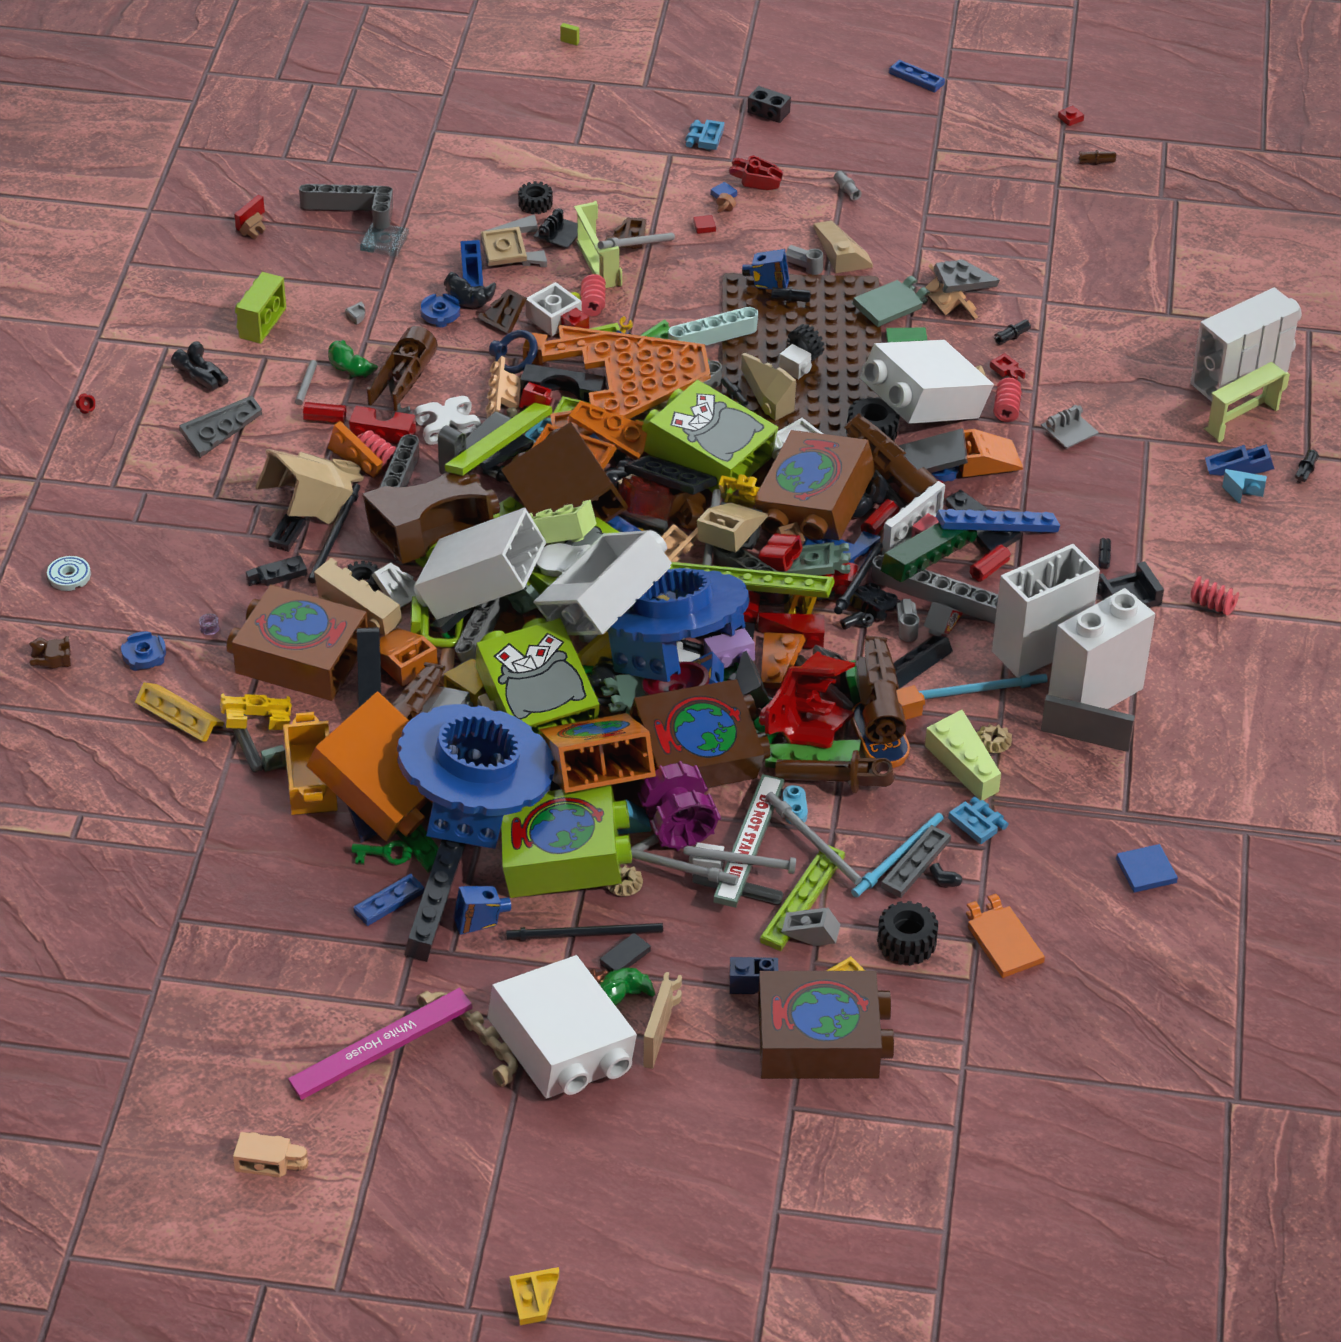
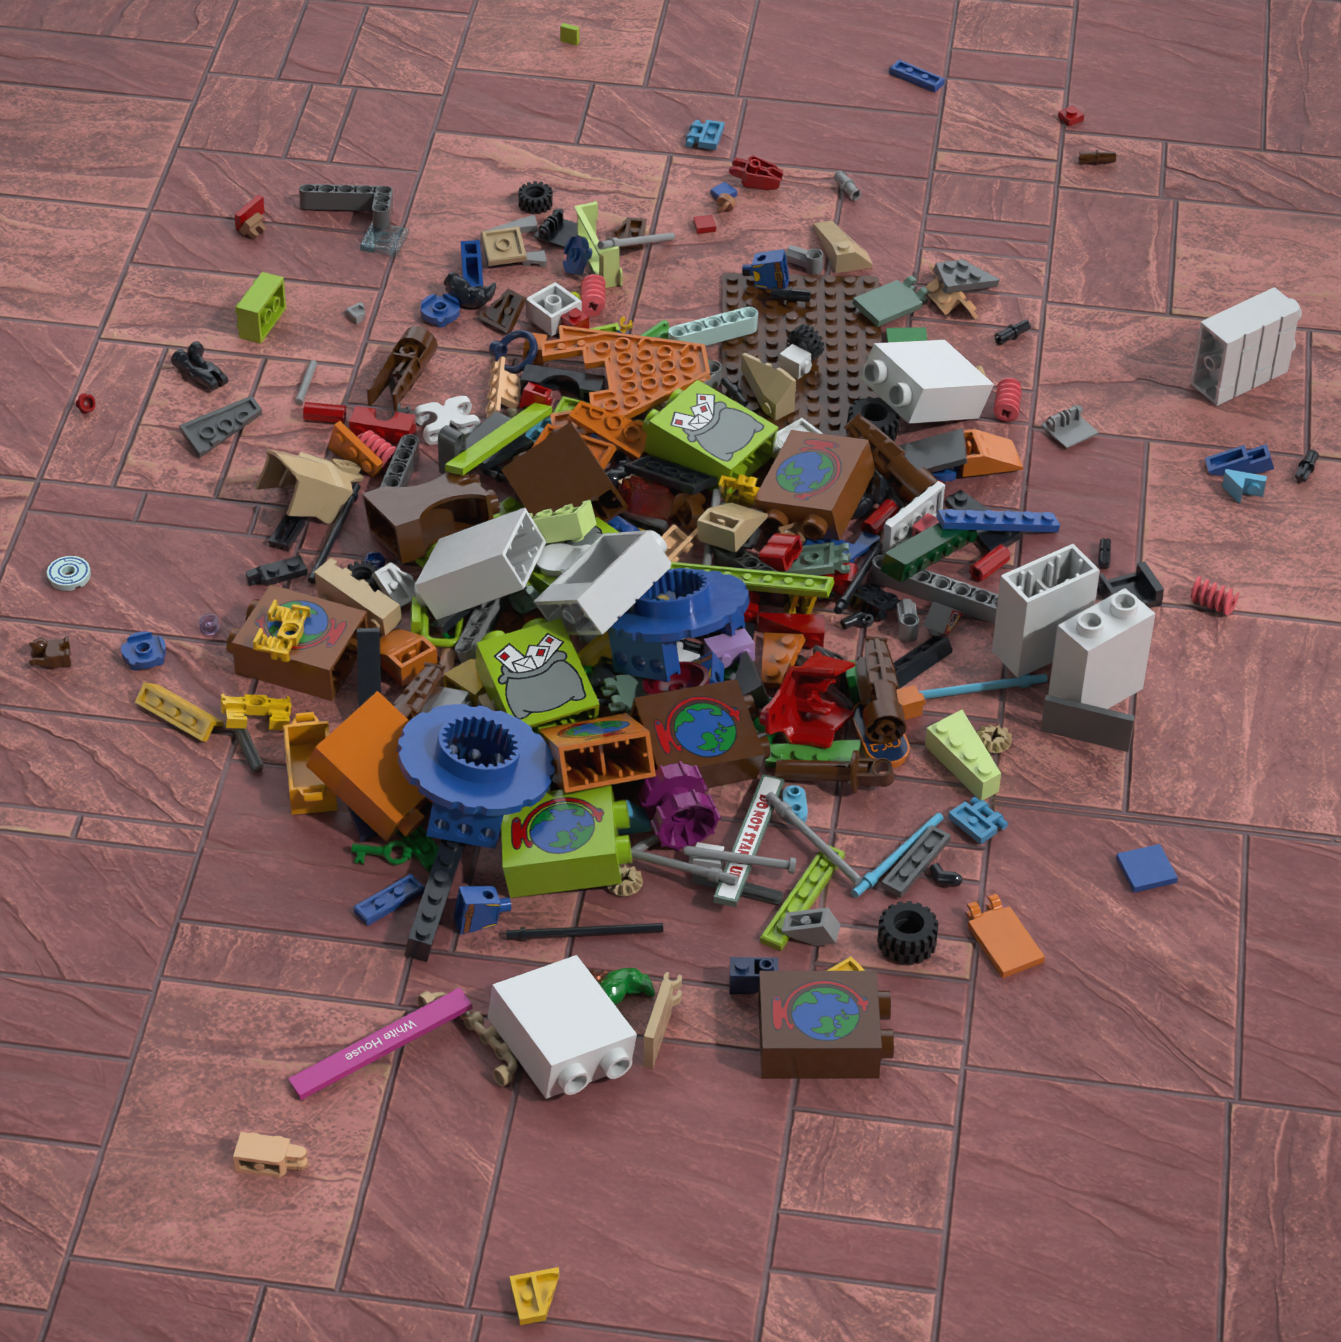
(273, 758): sand green tile -> none
(291, 621): none -> yellow piece
(343, 359): green animal -> none
(376, 558): none -> clear blue plate
(577, 254): none -> blue plate
(625, 953): black tile -> none
(769, 104): black brick -> none
(1005, 365): red plate -> none
(1269, 377): yellowish green piece -> none

